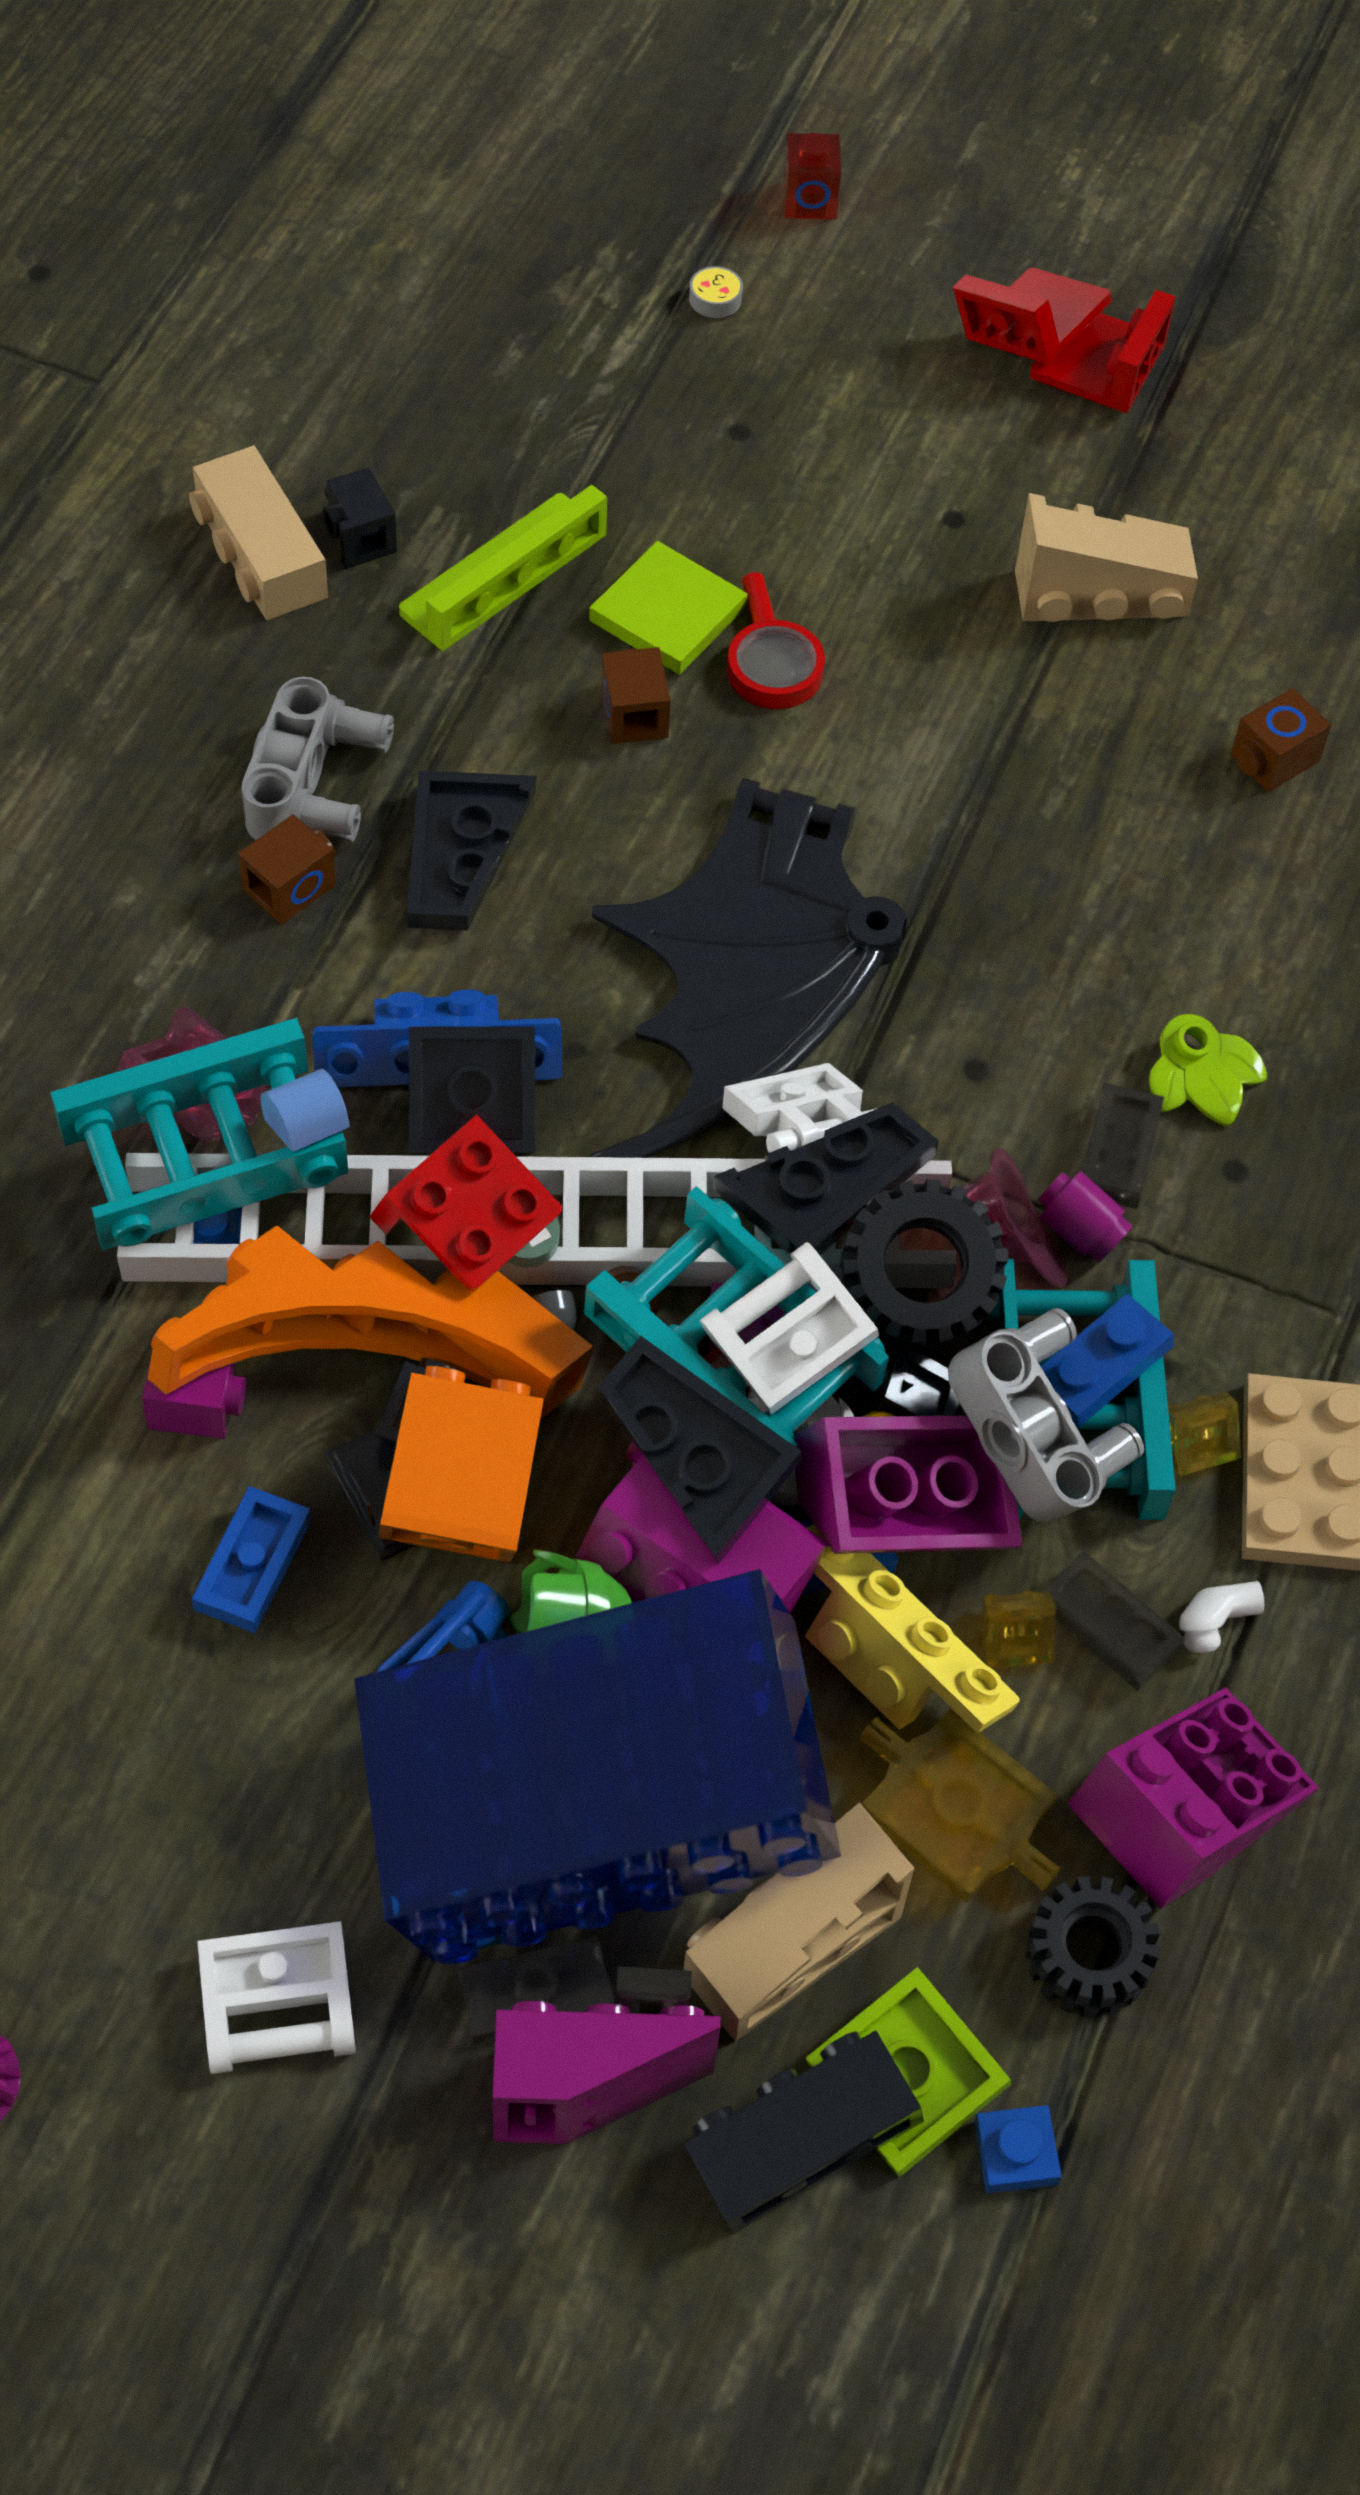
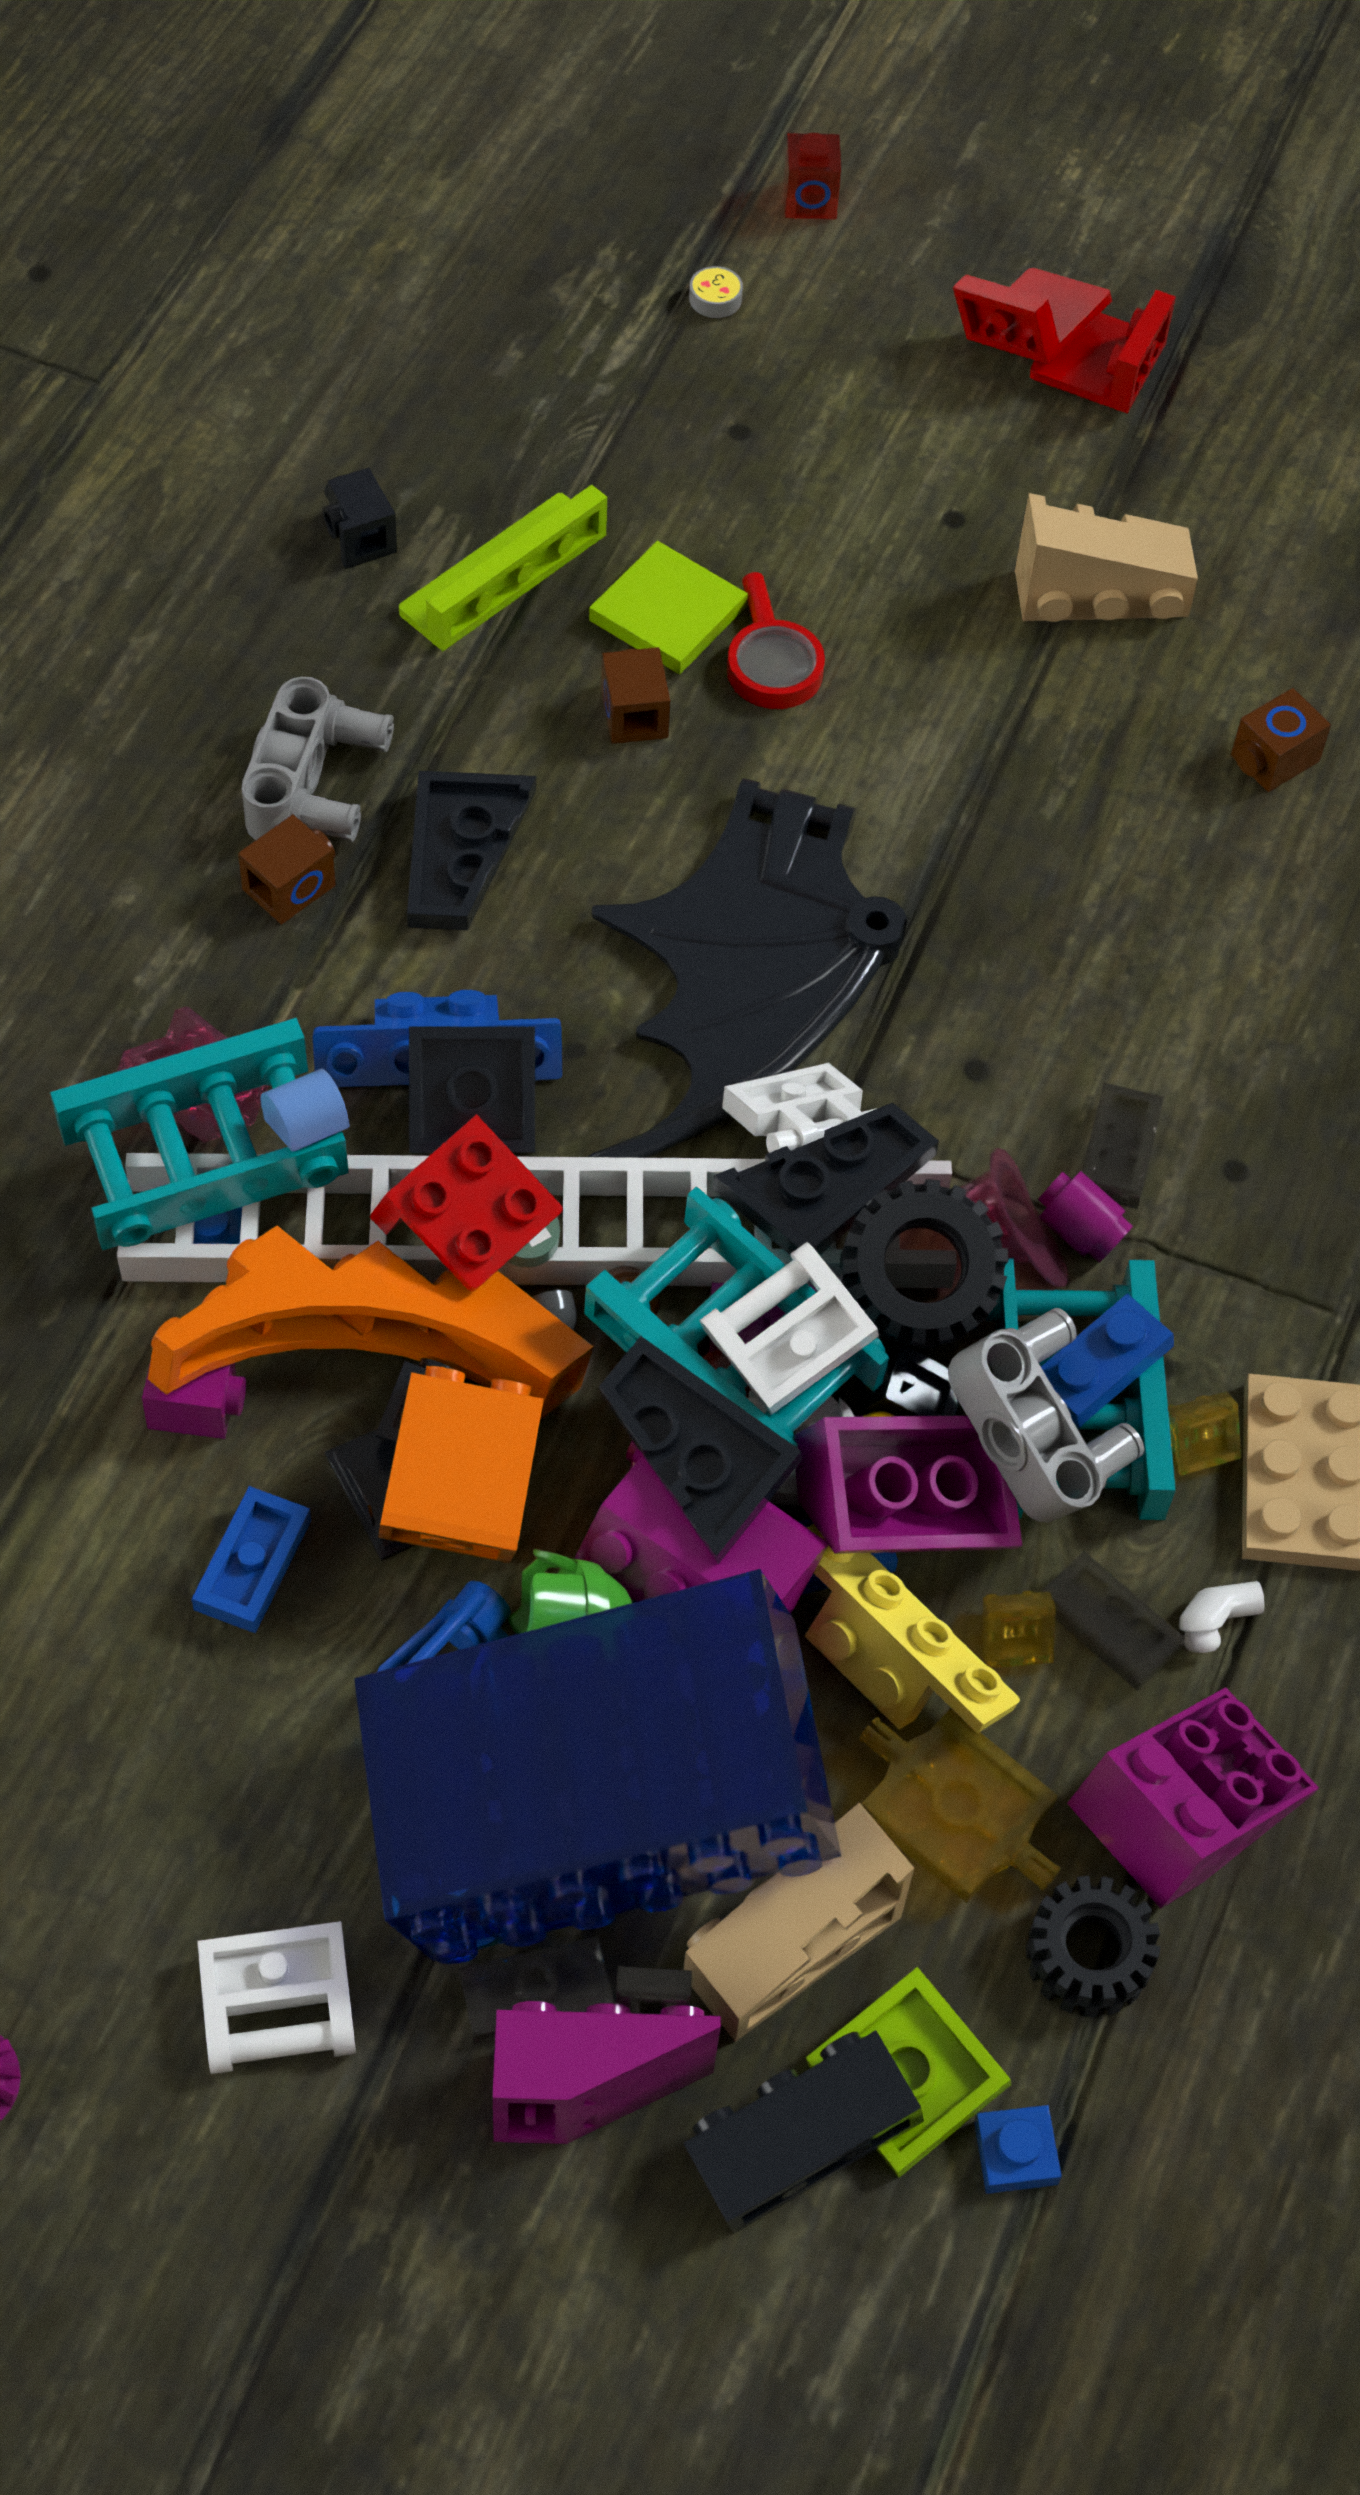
(258, 533): tan brick -> none
(1206, 1076): lime plate -> none

